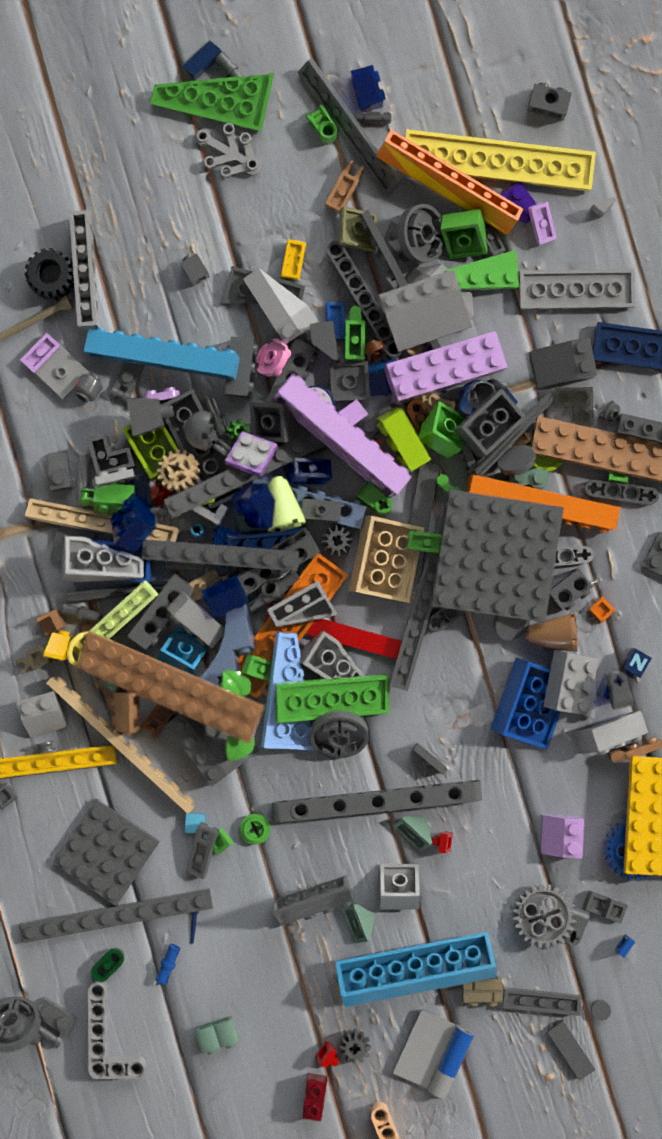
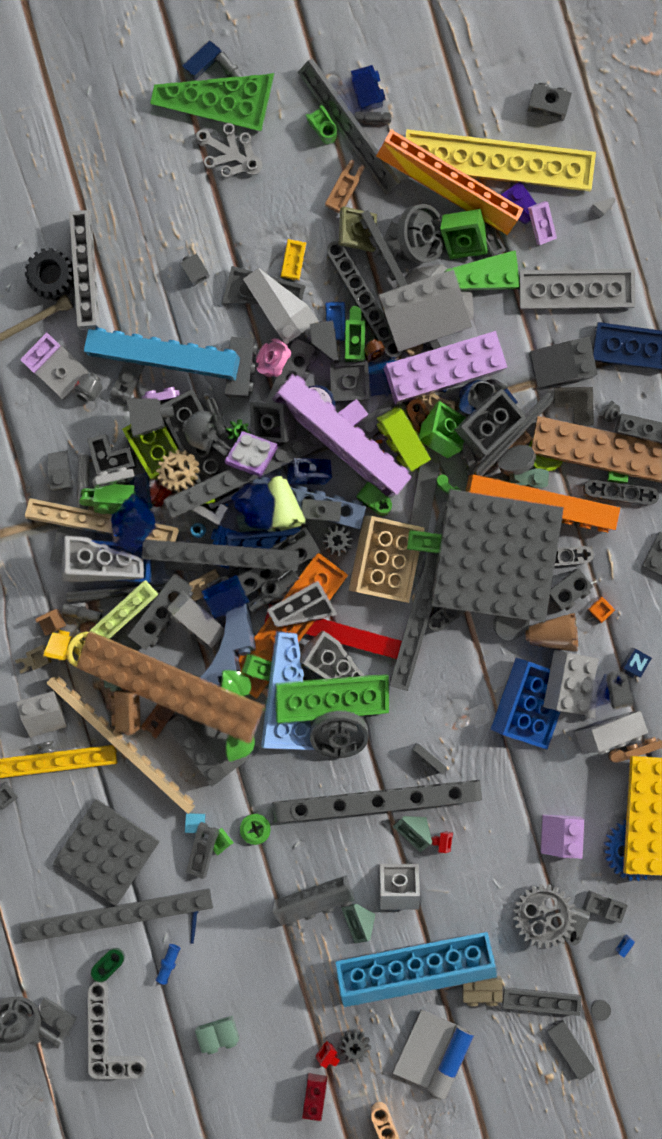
(182, 651): dark azure slope -> none

